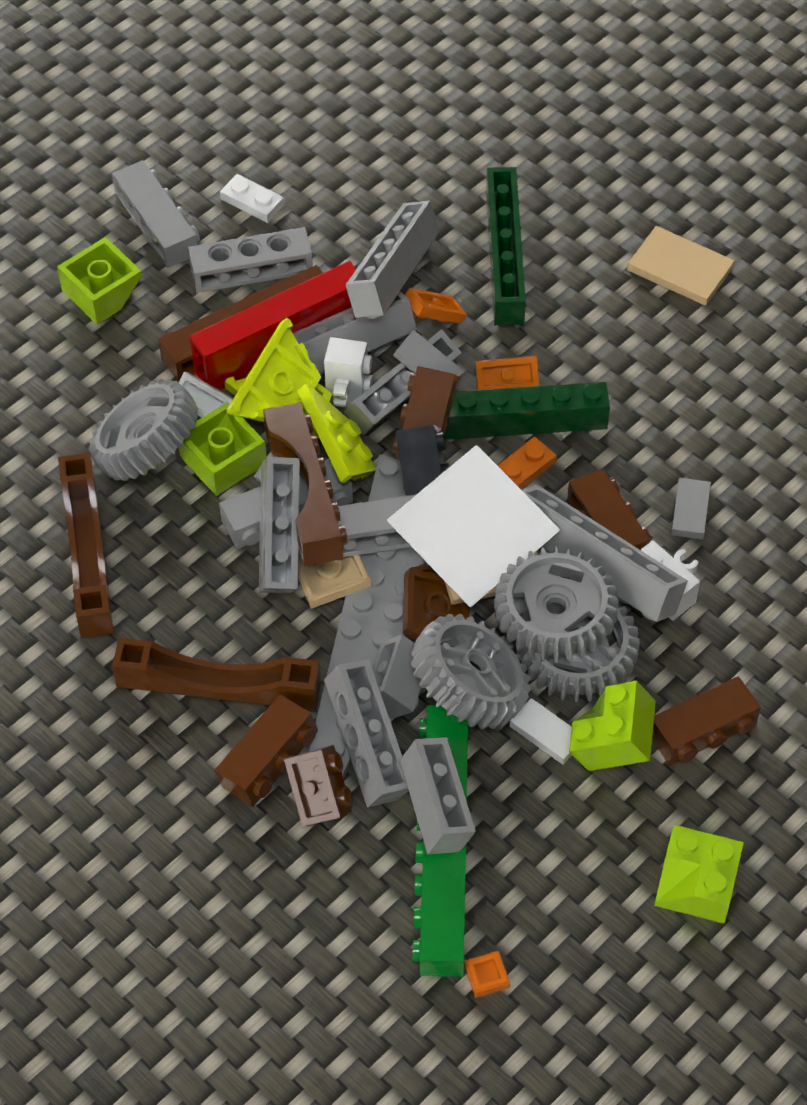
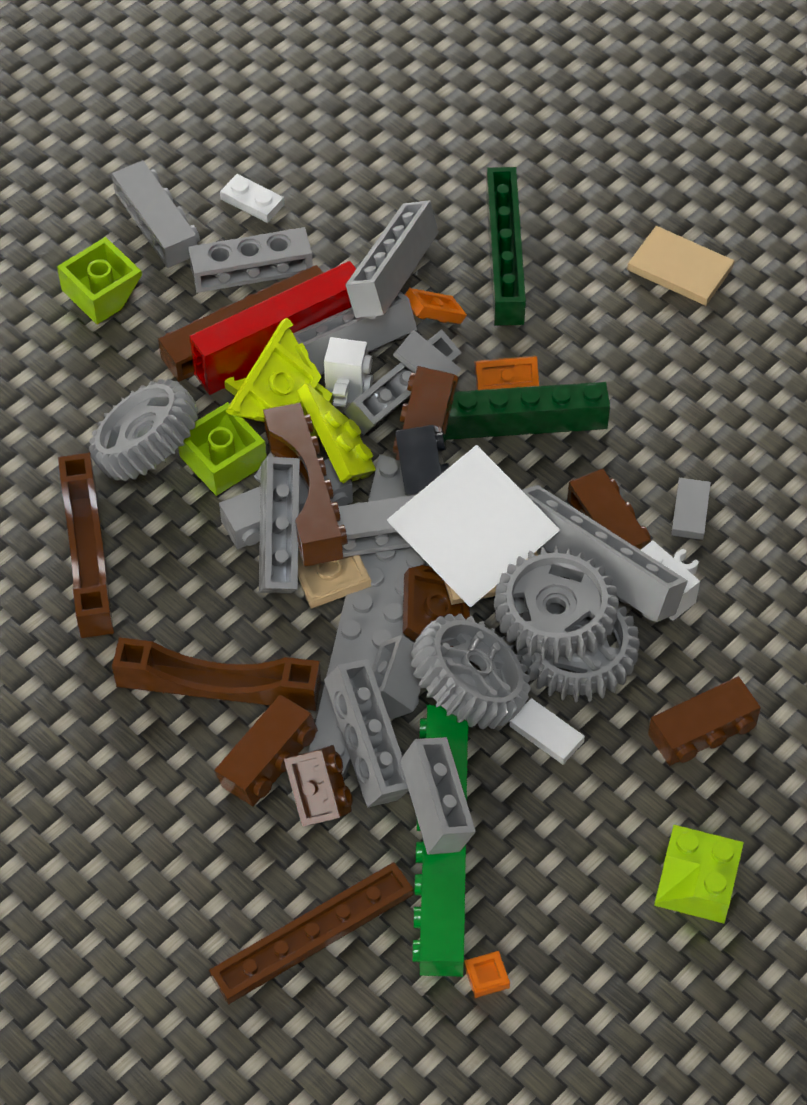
(205, 395): white tile -> none
(311, 932): none -> reddish brown plate
(528, 462): orange plate -> none
(615, 729): lime slope -> none

